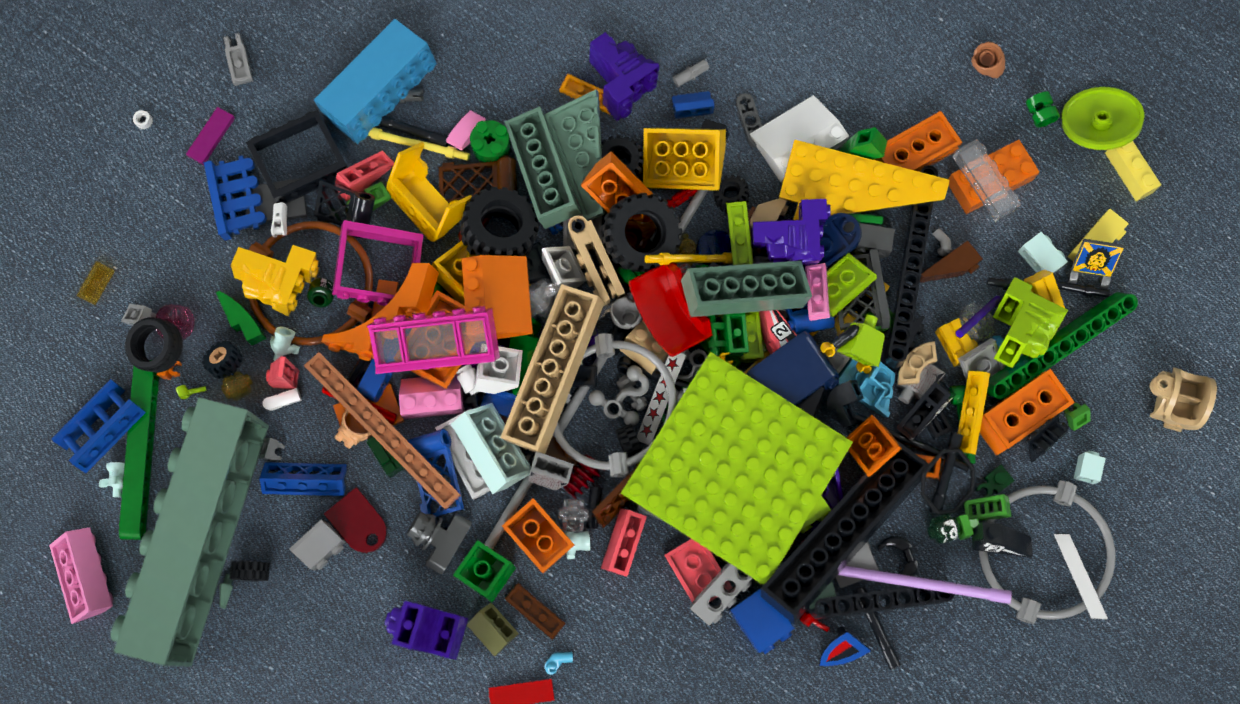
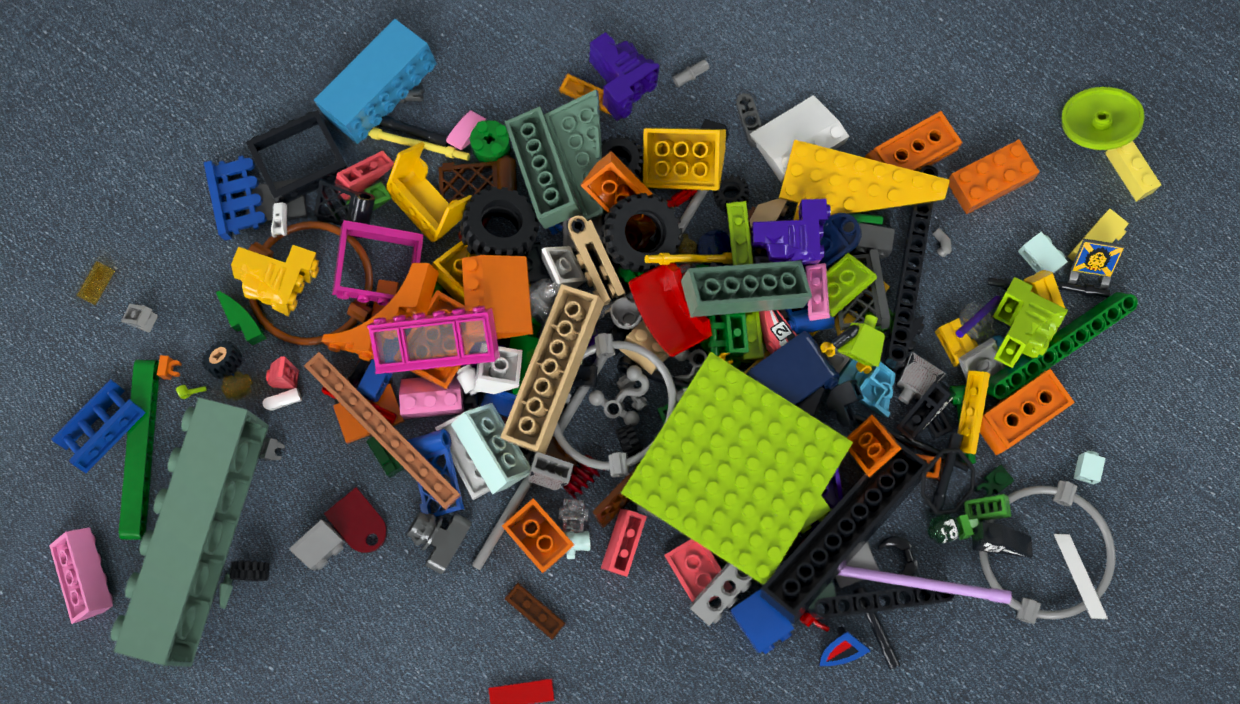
(115, 480): light aqua piece -> none
(136, 340): black tyre -> none
(147, 123): white axle -> none
(184, 319): clear pink wheel -> none
(210, 136): magenta tile -> none
(238, 61): light grey hinge -> none
(282, 341): light aqua piece -> none
(302, 482): blue fence -> none
(320, 292): dark green head -> none
(349, 437): light nougat helmet -> none
(426, 629): dark purple brick -> none
(484, 571): green slope -> none
(492, 629): olive brick -> none
(556, 660): medium azure arm -> none
(594, 500): black axle -> none
(659, 401): white sticker -> none
(693, 104): blue panel -> none
(866, 144): green slope -> none
(915, 362): tan tile -> none
(955, 264): reddish brown slope -> none
(987, 180): clear brick -> none
(989, 59): nougat hair -> none
(1042, 108): green wheel -> none
(1045, 438): black hinge -> none
(1078, 417): bright green tile -> none
(1183, 399): tan animal -> none

